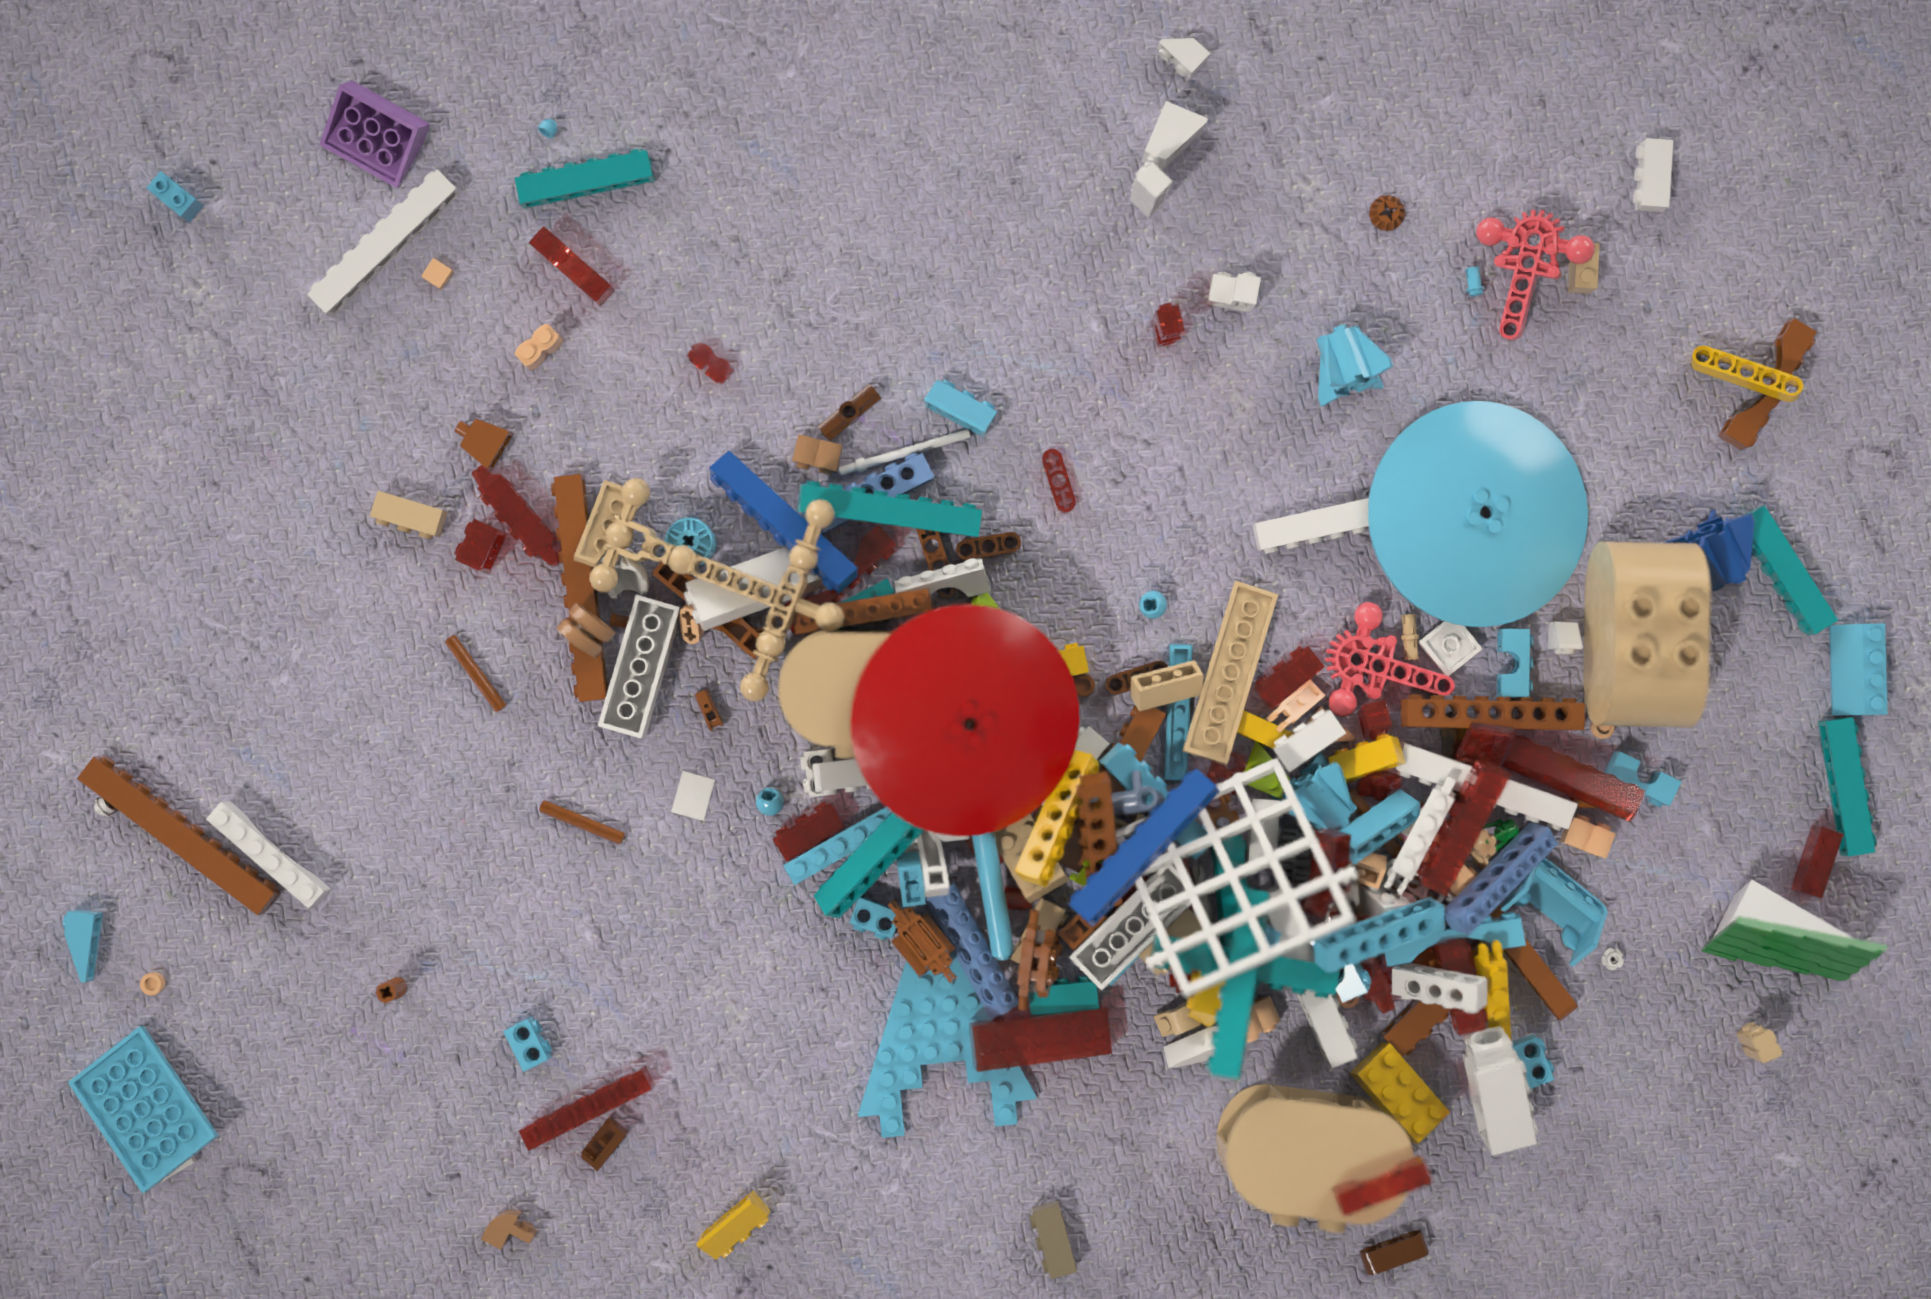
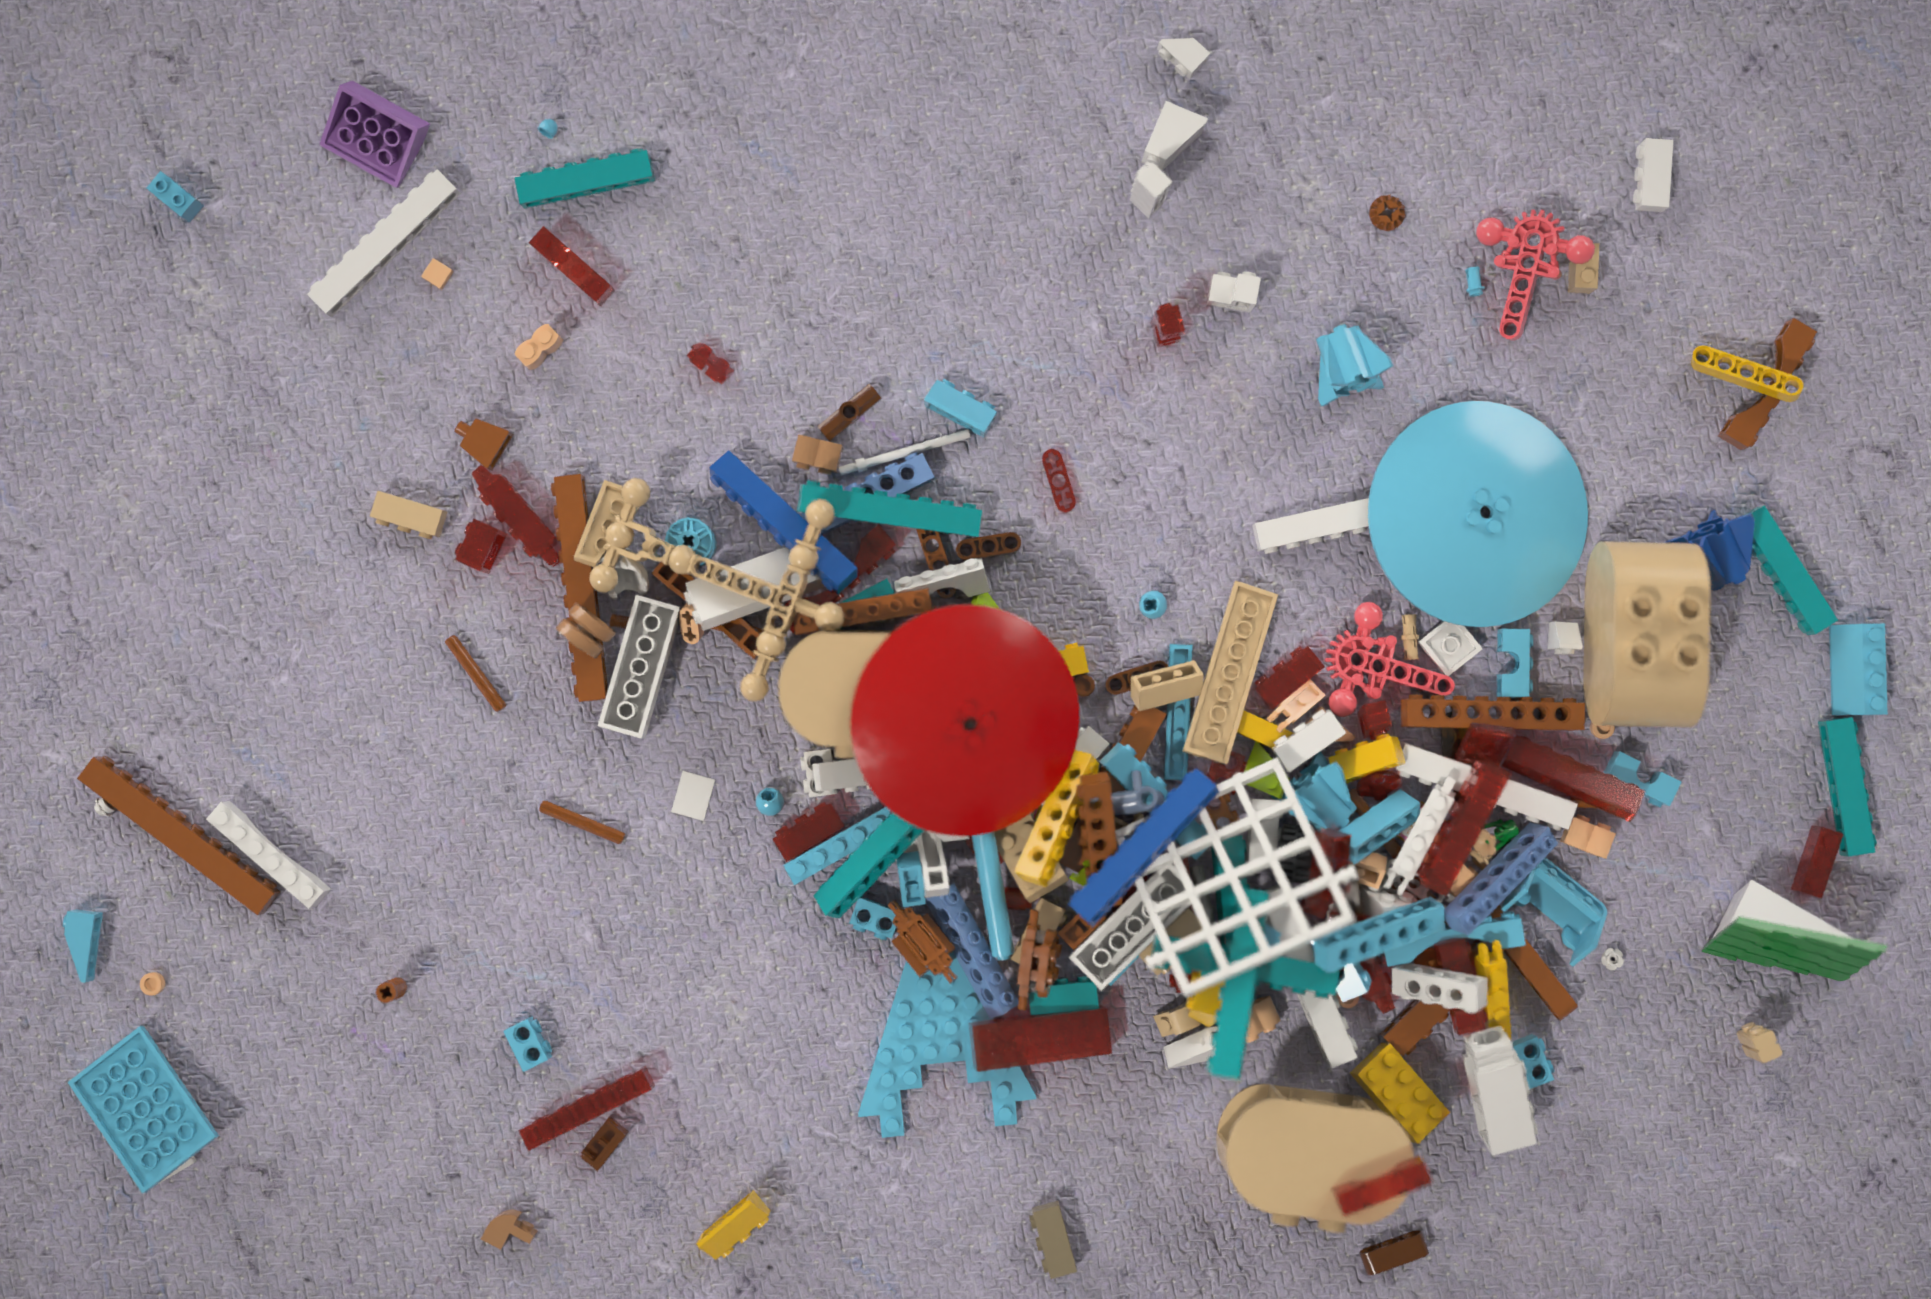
(706, 706): dark orange bar -> none

